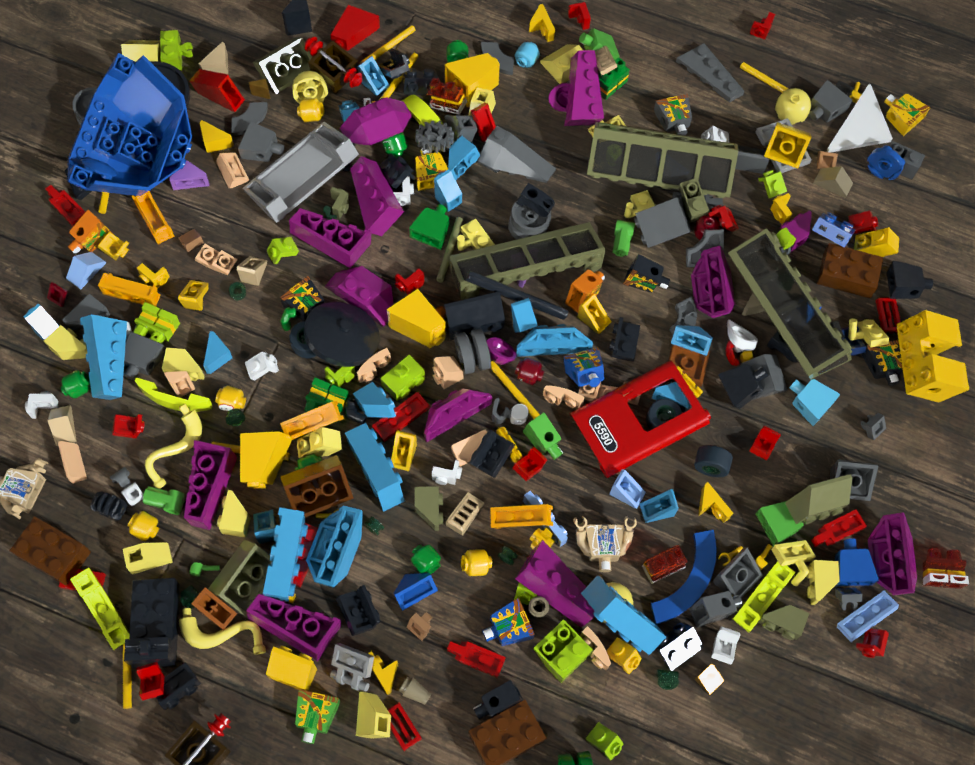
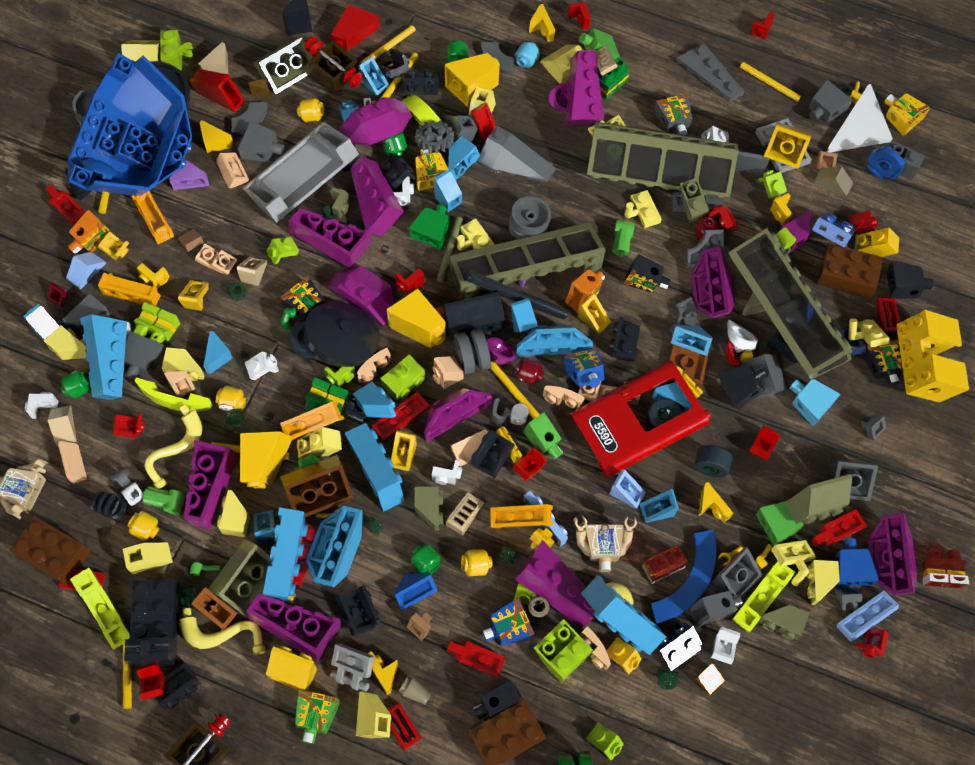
(309, 86): light yellow cylinder -> none
(446, 96): clear red hips -> none
(536, 200): black leg -> none
(662, 222): dark grey slope -> none
(793, 105): light yellow cylinder -> none

